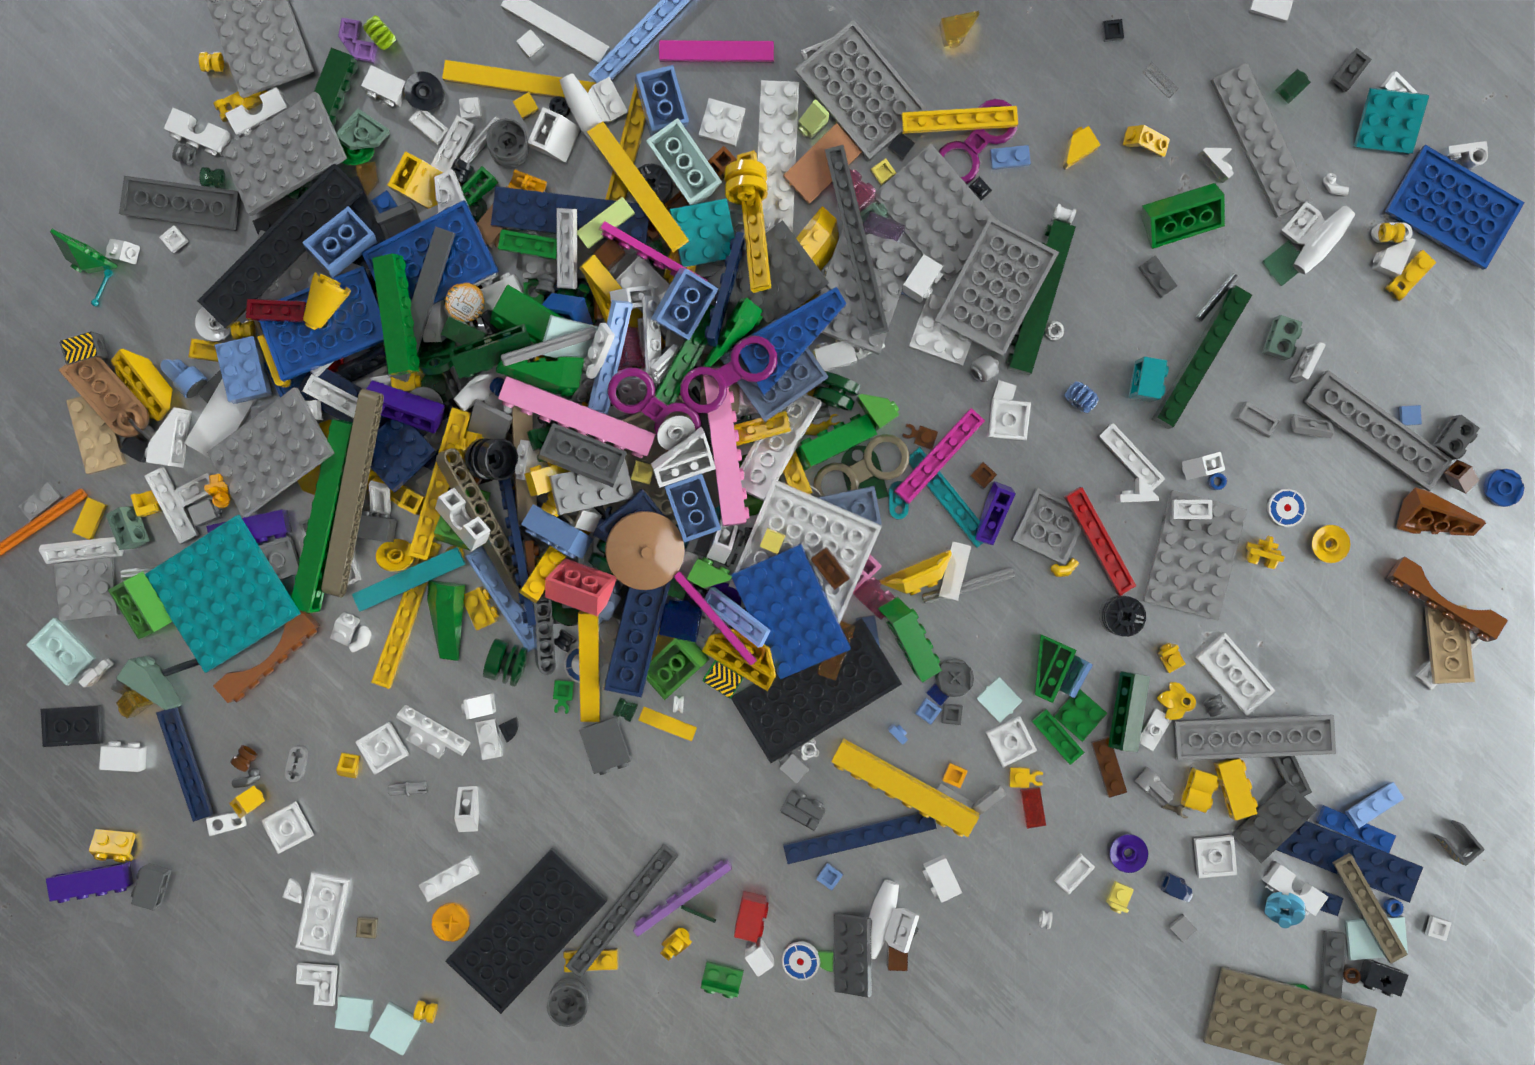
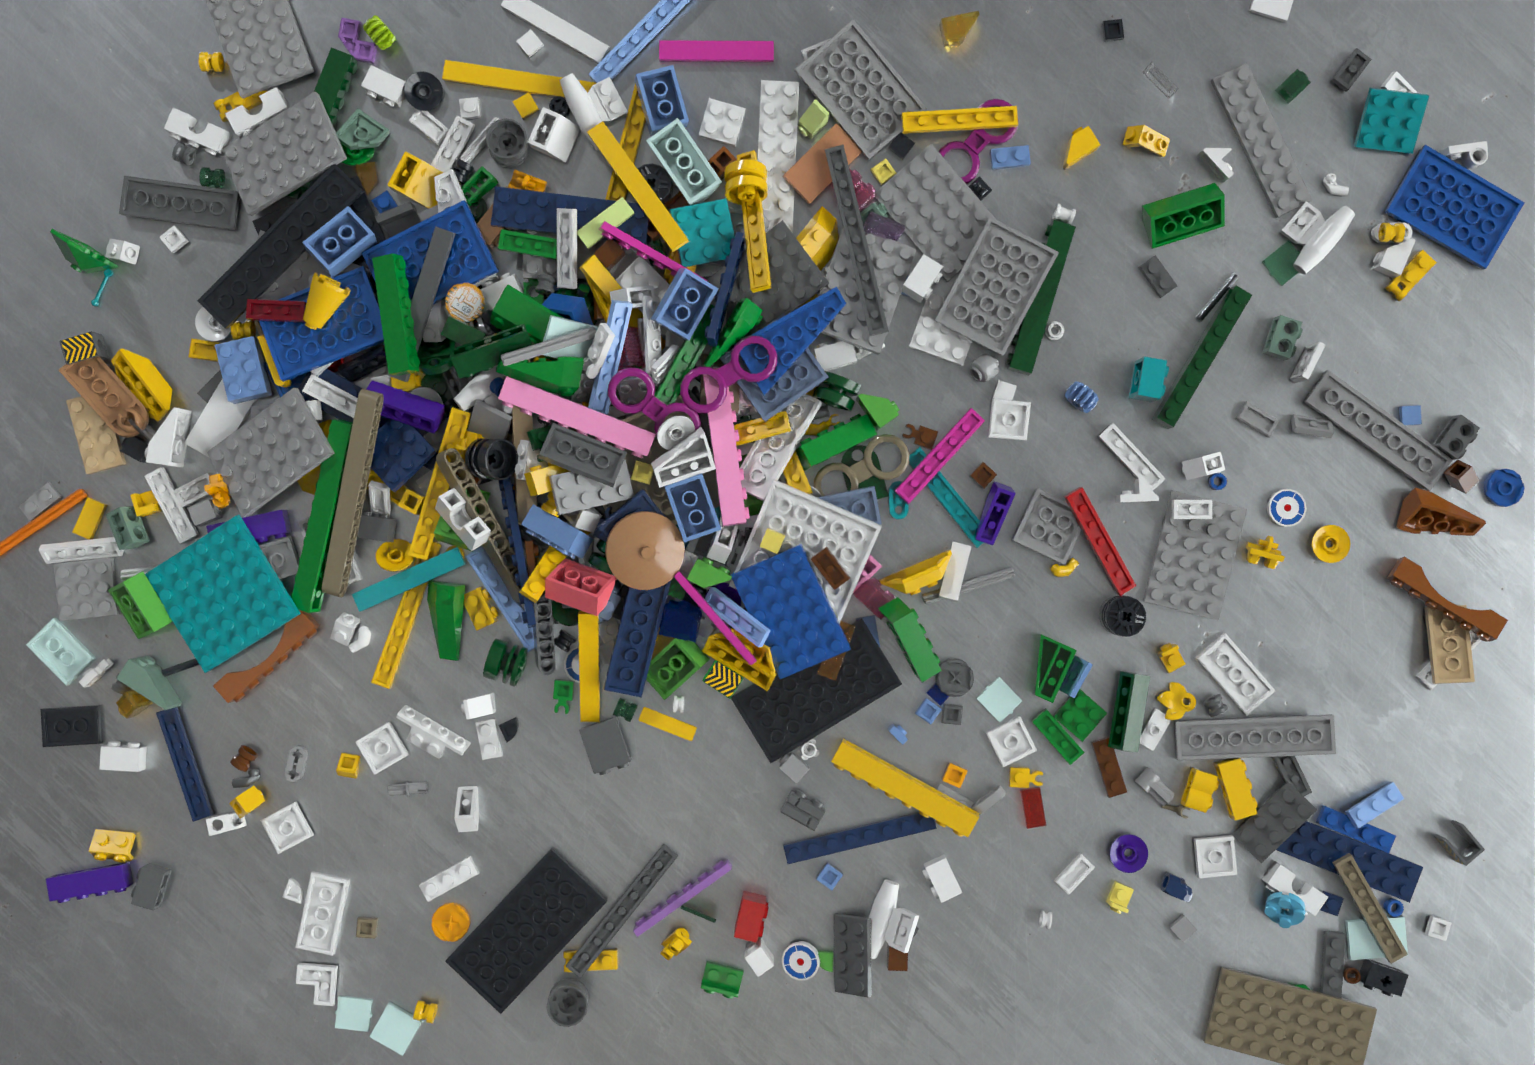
(186, 379): medium blue piece -> none

